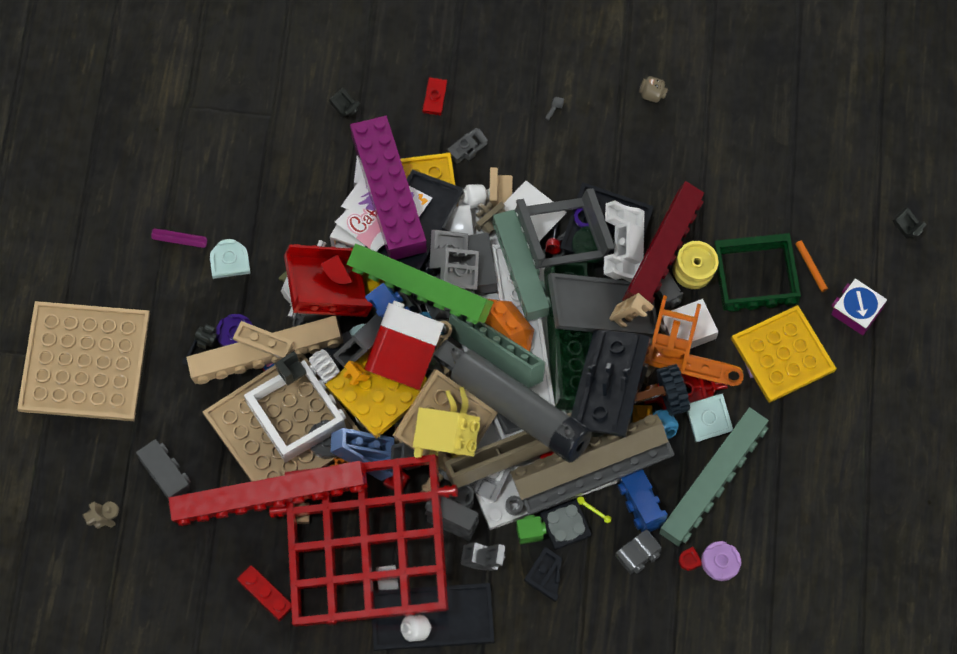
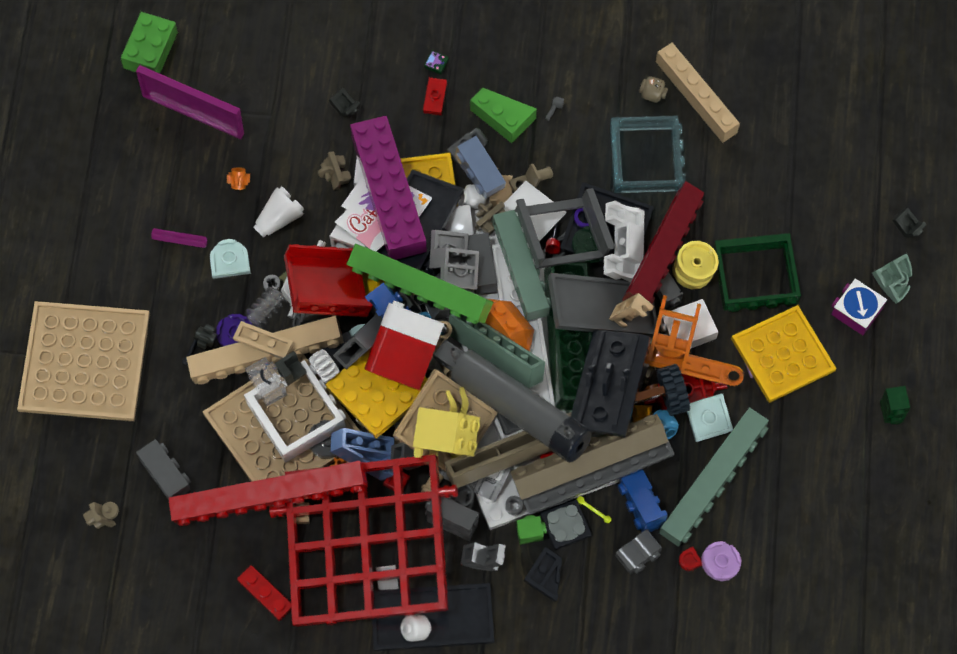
(149, 43): none -> bright green brick
(190, 102): none -> magenta tile
(238, 178): none -> orange gear
(264, 306): none -> clear piece
(266, 381): none -> clear brick
(270, 278): none -> light grey bush
(277, 212): none -> white cone
(331, 170): none -> dark tan hips
(336, 271): red brick -> none
(357, 371): light orange tile -> none
(436, 62): none -> dark green tile
(479, 167): none -> sand blue wedge
(502, 113): none -> bright green wedge
(532, 176): none -> dark tan bracket
(647, 123): none -> clear light blue window
(697, 92): none -> tan brick
(811, 266): orange bar -> none
(895, 277): none -> sand green brick
(895, 405): none -> dark green brick

